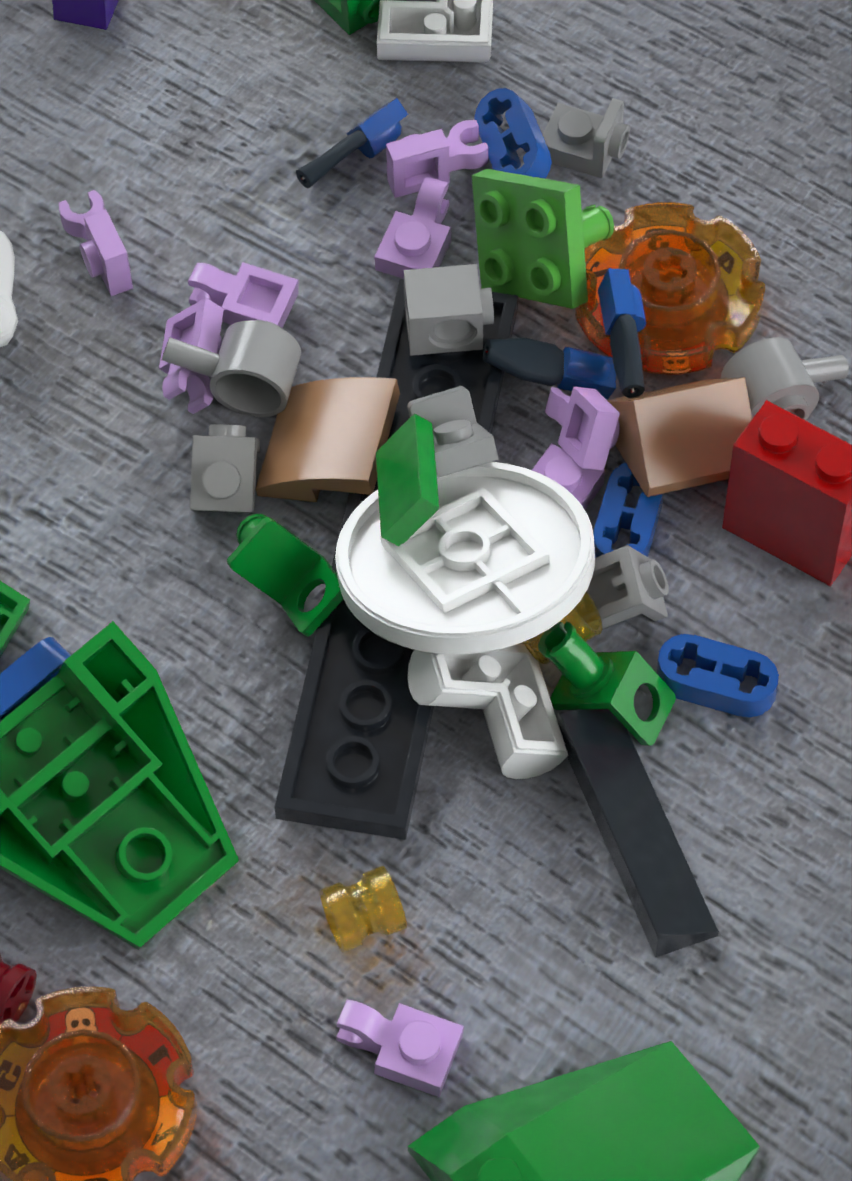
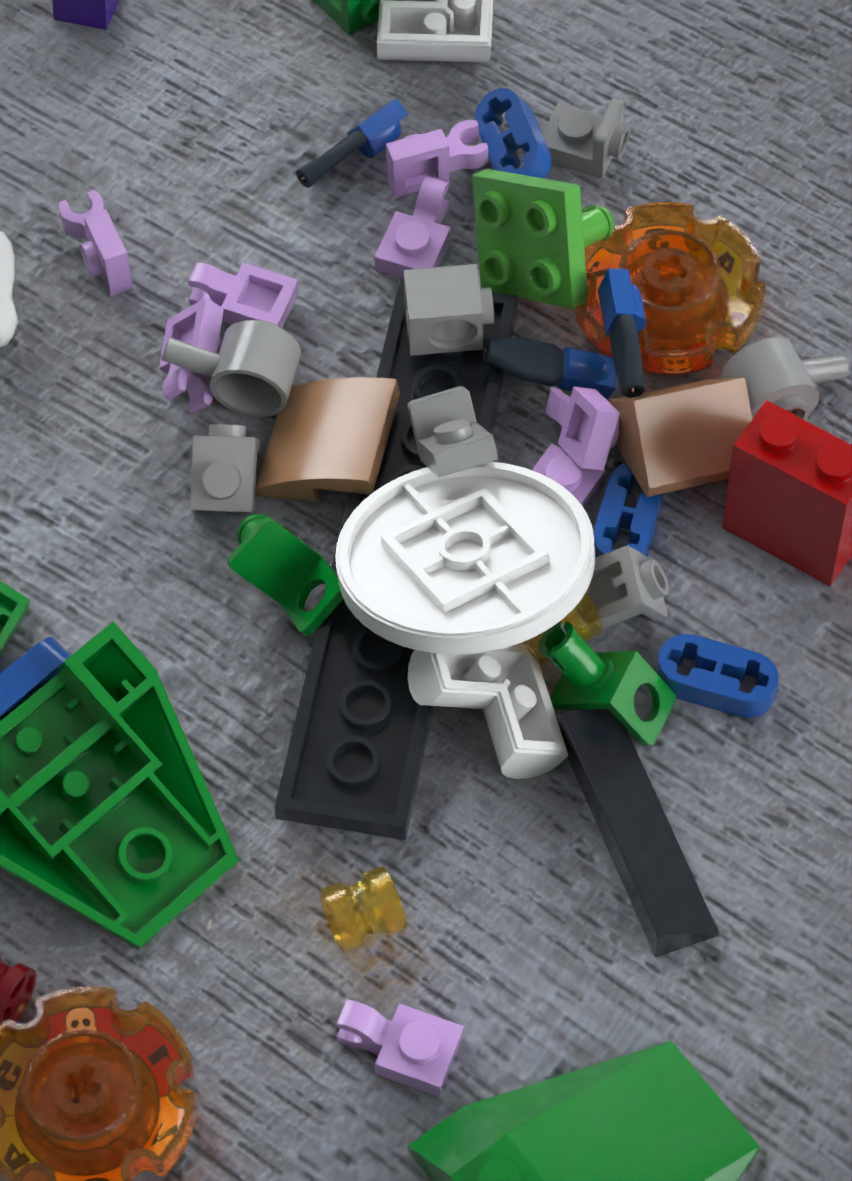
(407, 480): green tile -> none

